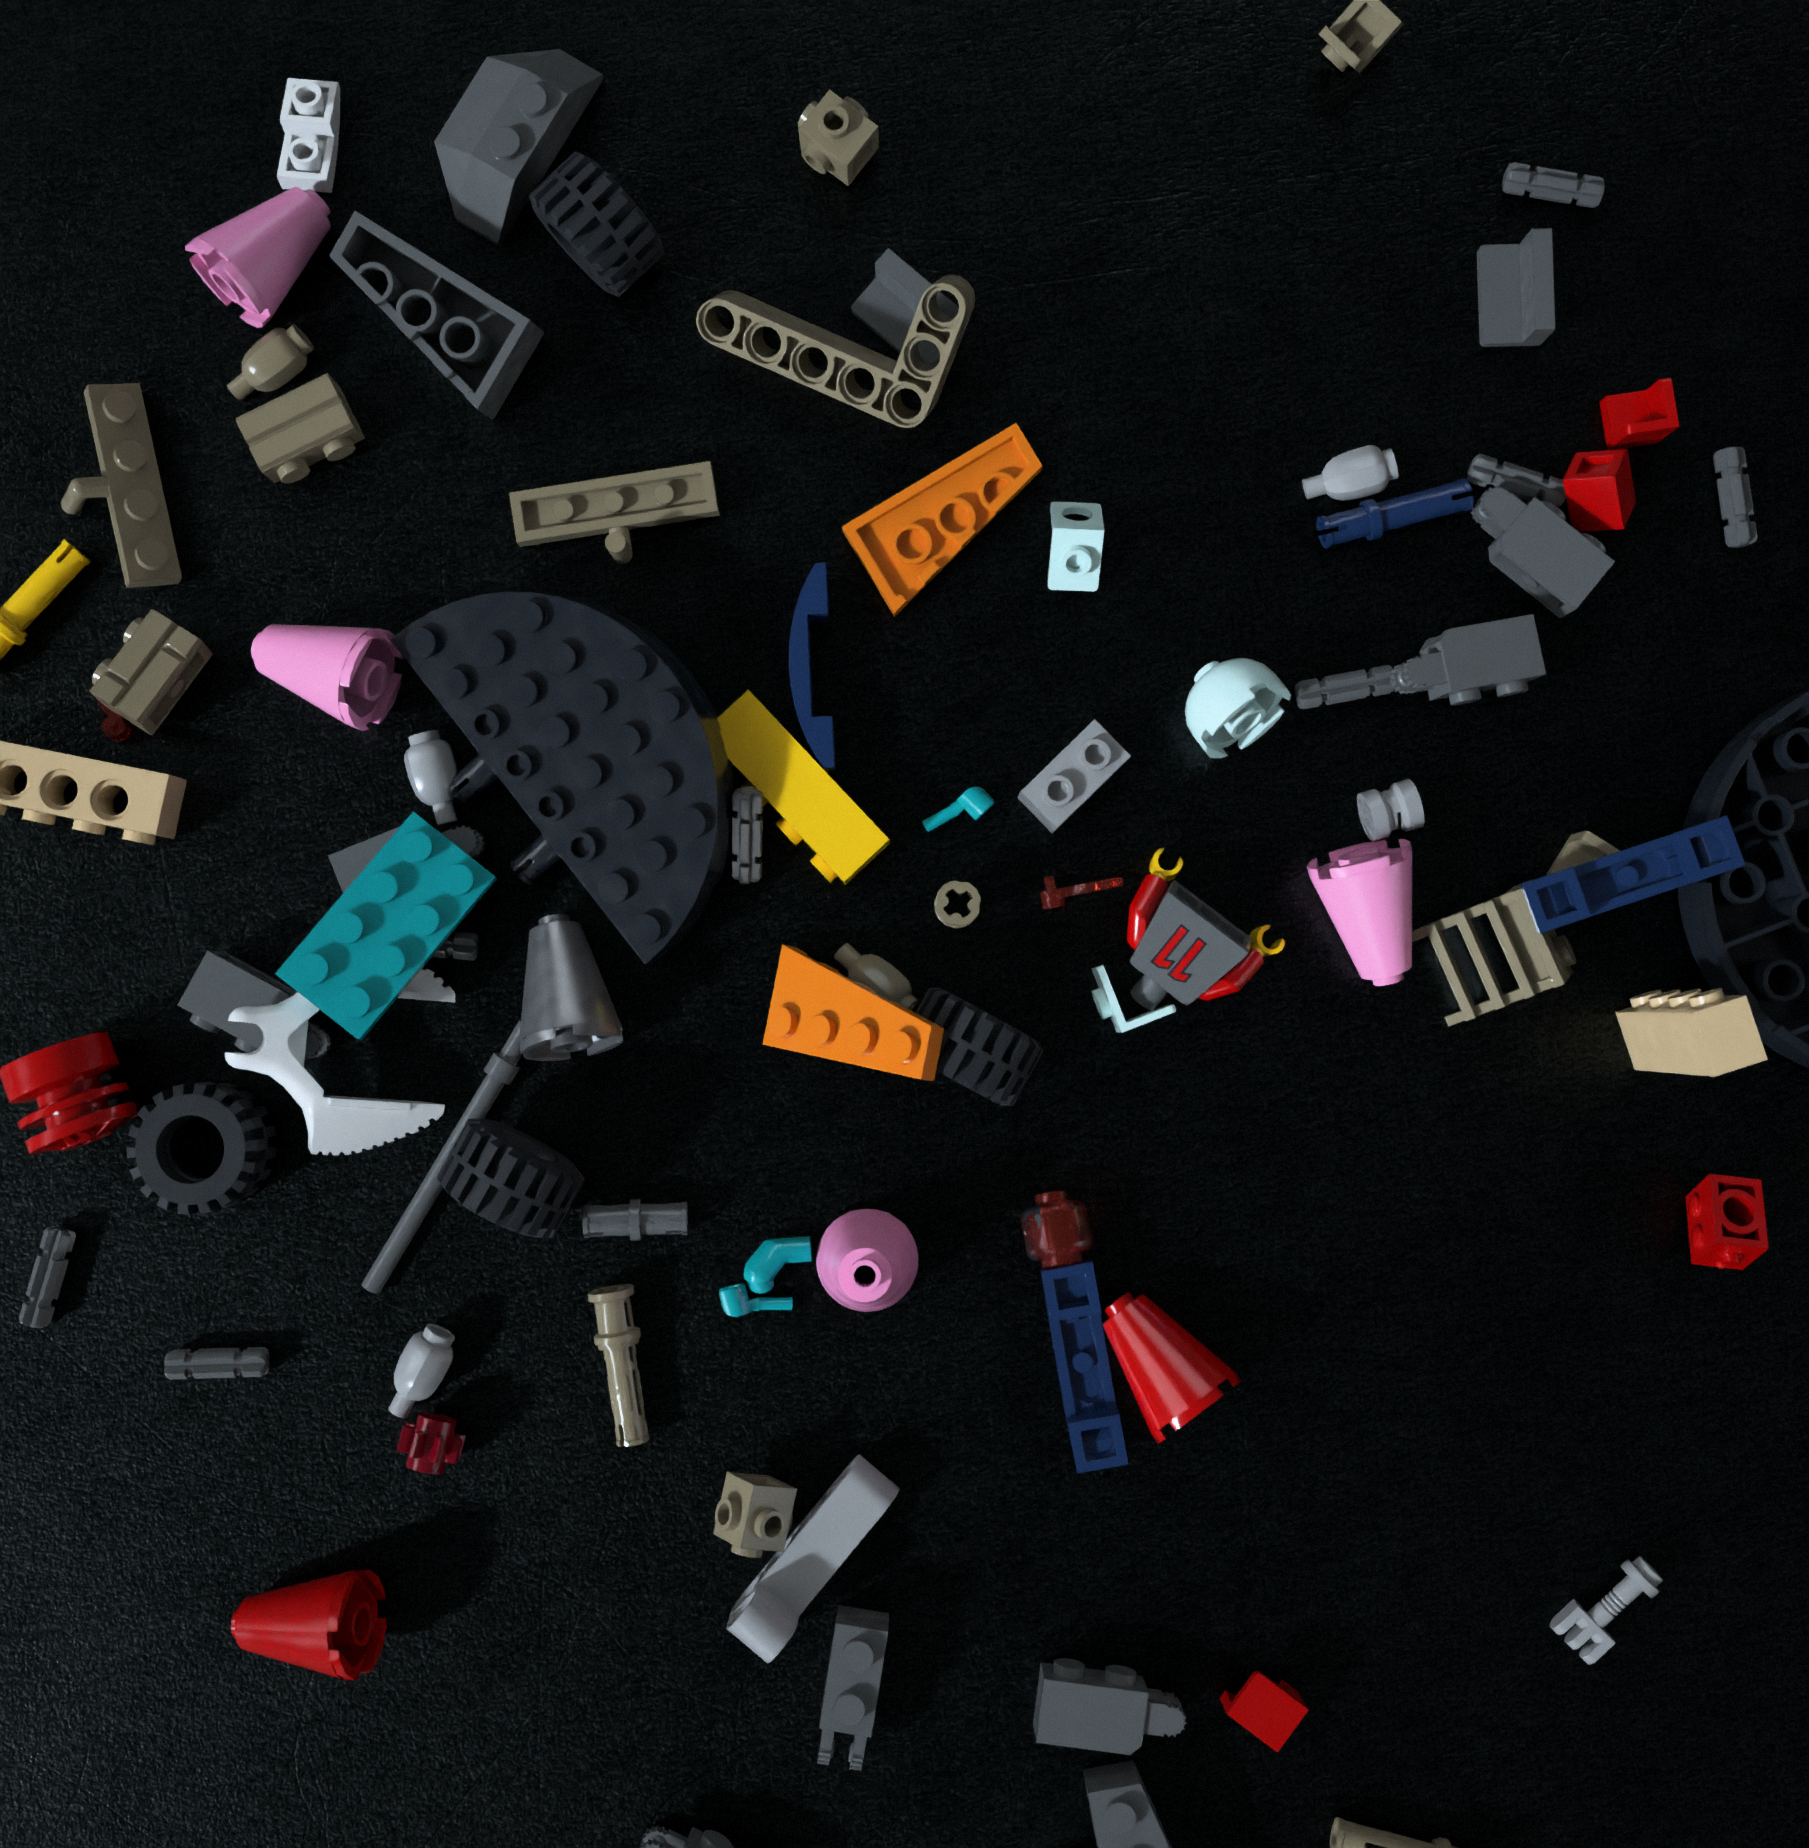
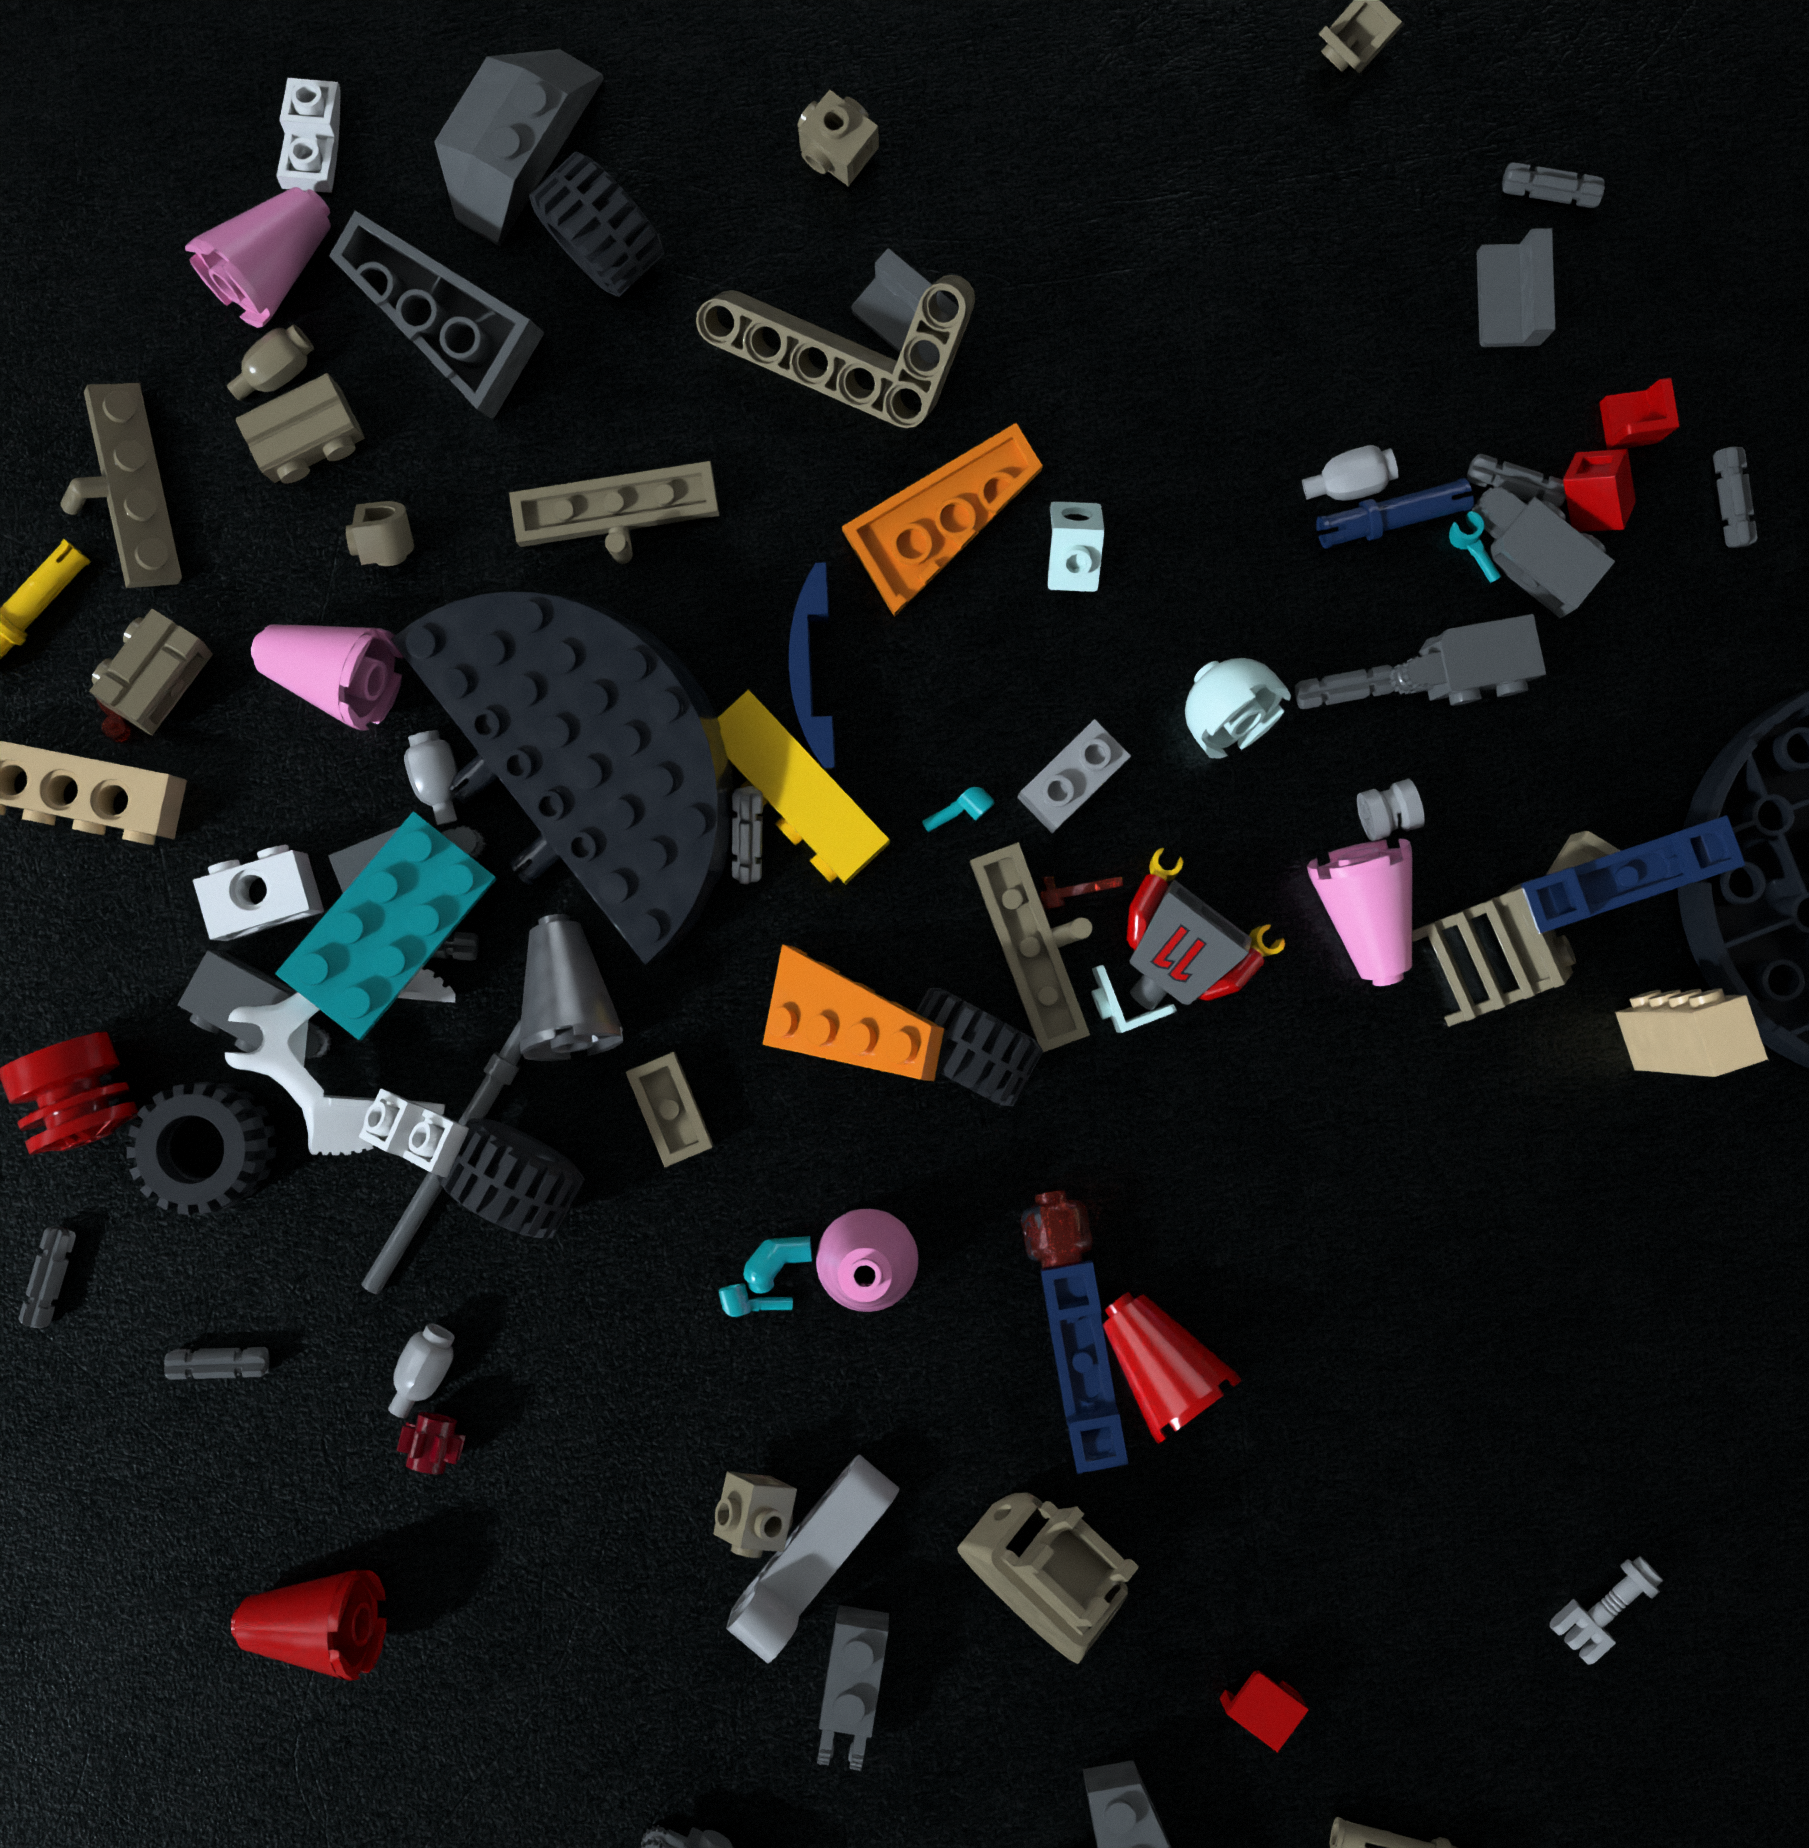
(226, 897): none -> white brick
(380, 533): none -> dark tan plate
(413, 1133): none -> white slope
(618, 1340): dark tan pin -> none
(635, 1219): dark grey pin -> none
(670, 1109): none -> dark tan plate
(877, 975): dark tan plant -> none
(958, 889): dark tan bush -> none
(1032, 946): none -> dark tan plate
(1062, 1583): none -> dark tan piece
(1101, 1708): dark grey hinge -> none
(1474, 544): none -> teal hand
(1726, 1222): red head -> none

